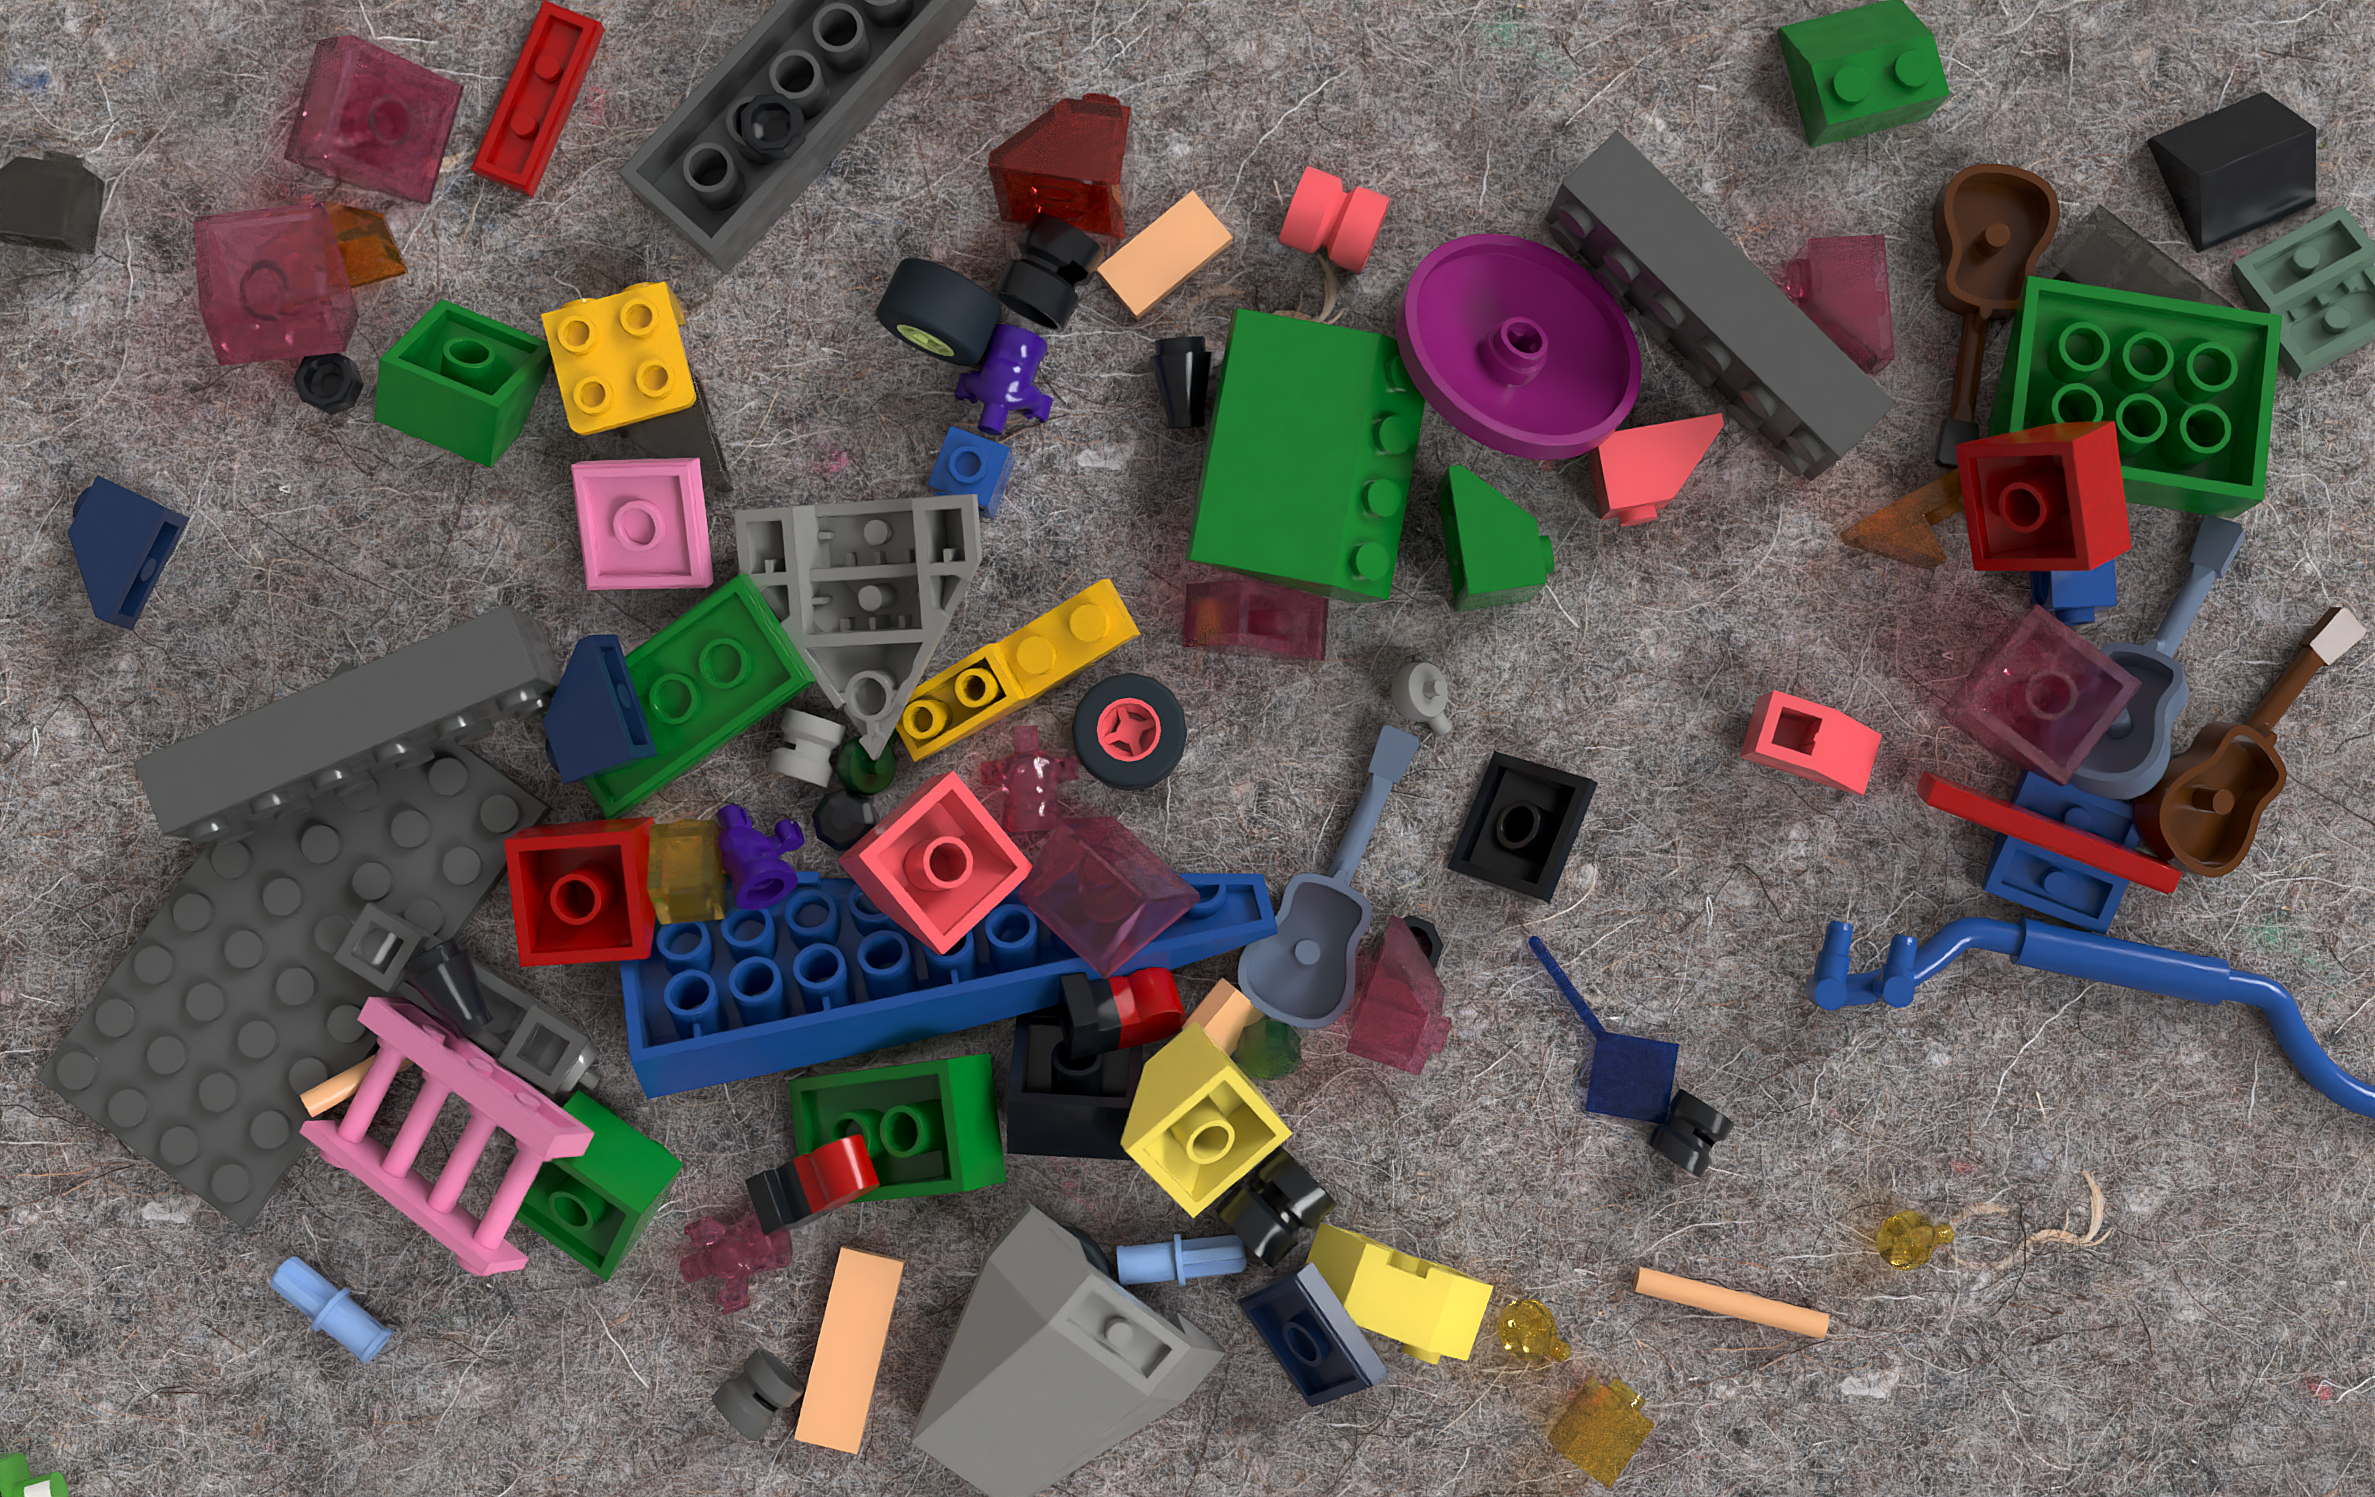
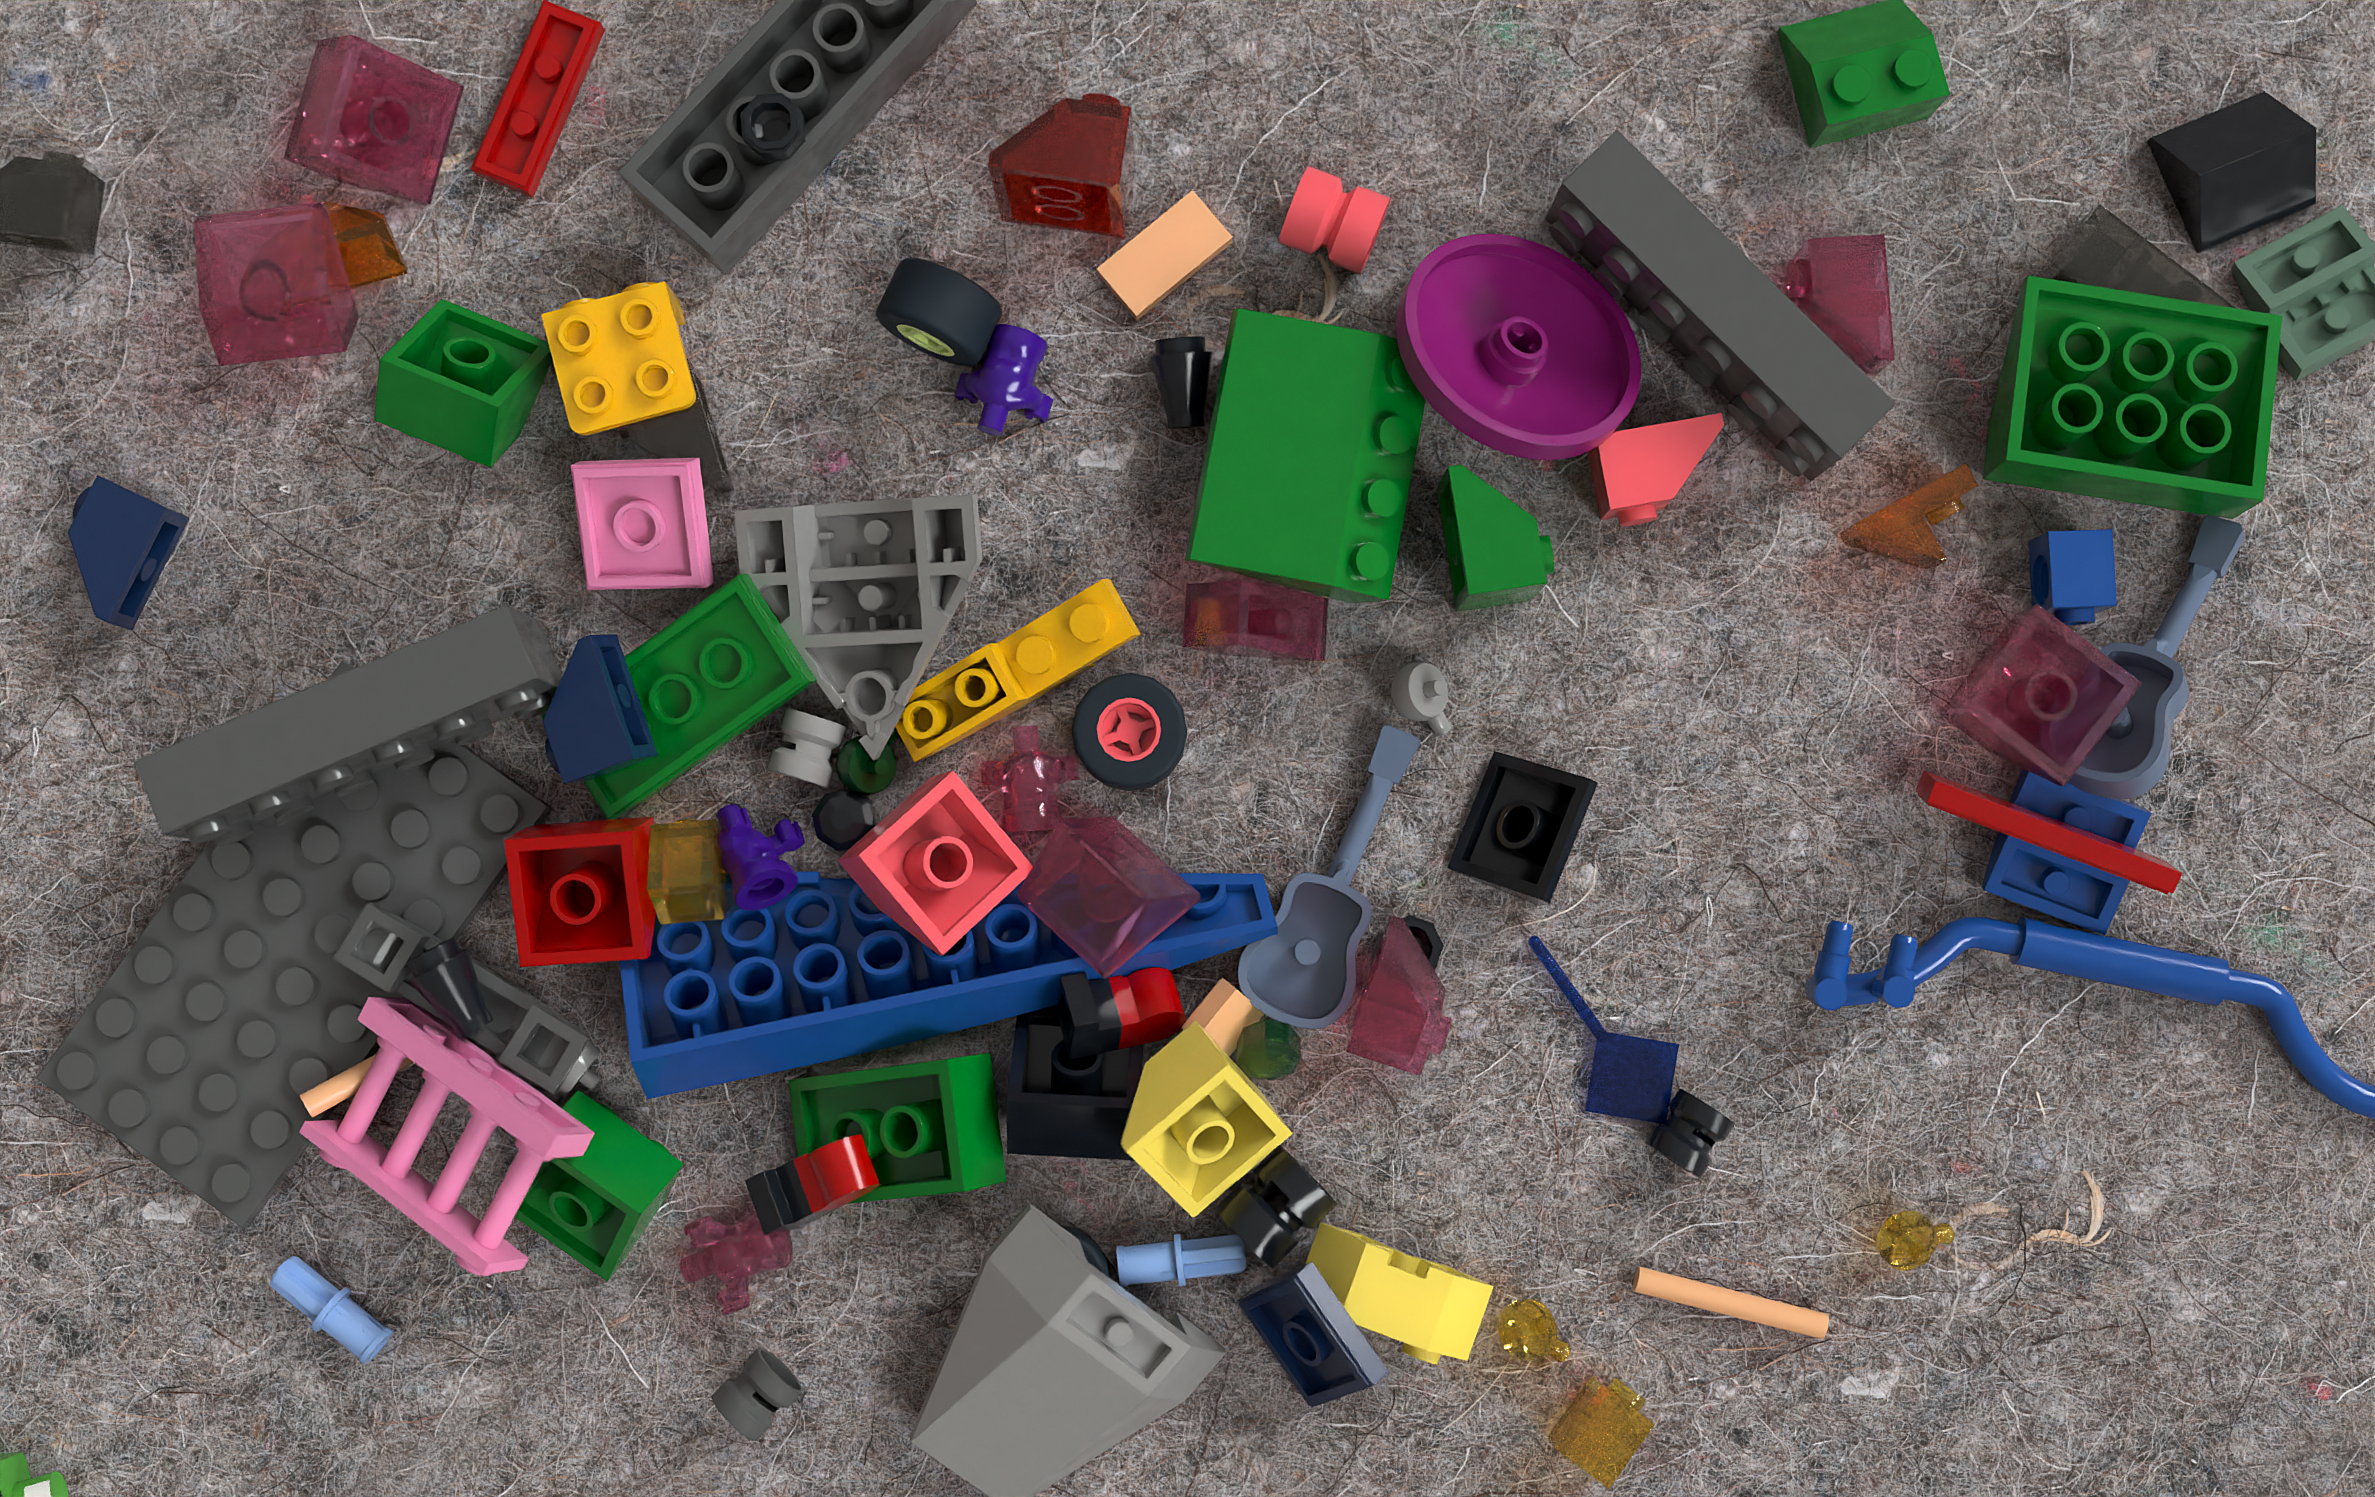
(328, 382): black tile -> none
(850, 1349): light nougat tile -> none
(972, 467): blue brick -> none
(1050, 269): black wheel -> none
(1810, 742): coral slope -> none
(1989, 238): reddish brown piece -> none
(2045, 498): red slope -> none
(2215, 792): reddish brown piece -> none

